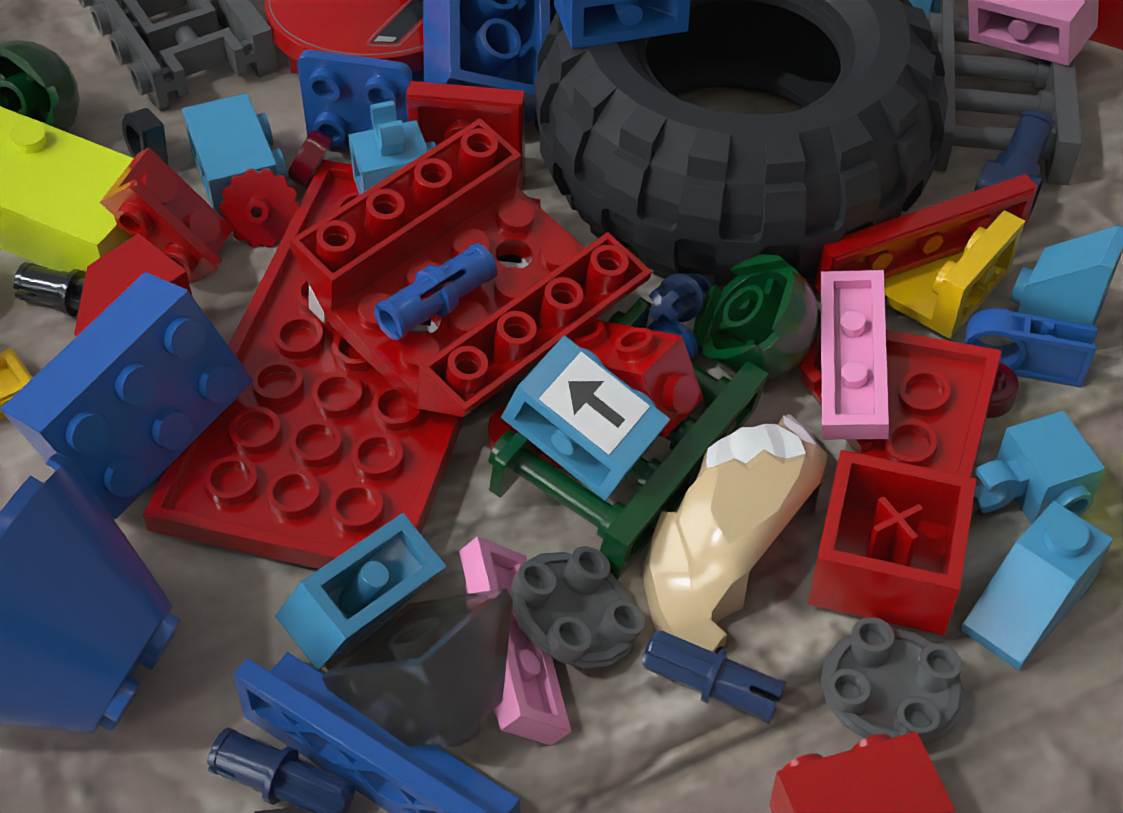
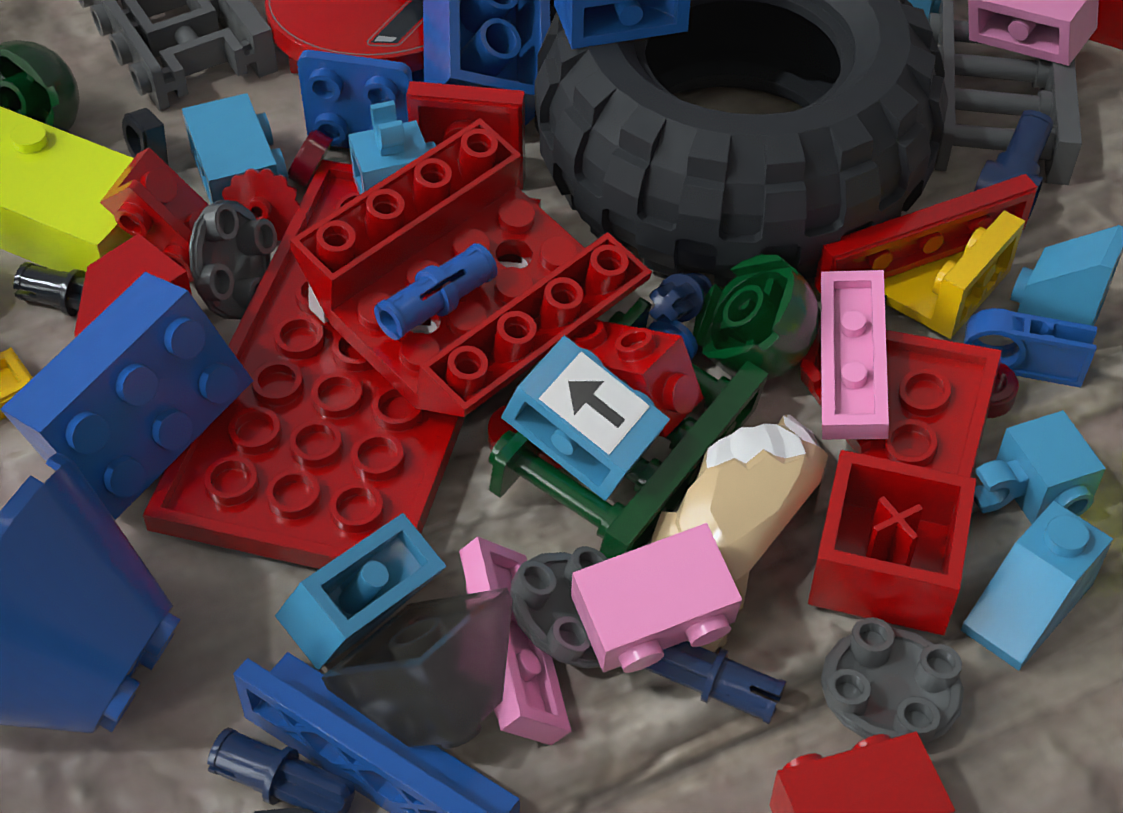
(229, 256): none -> dark grey dish
(656, 599): none -> bright pink brick

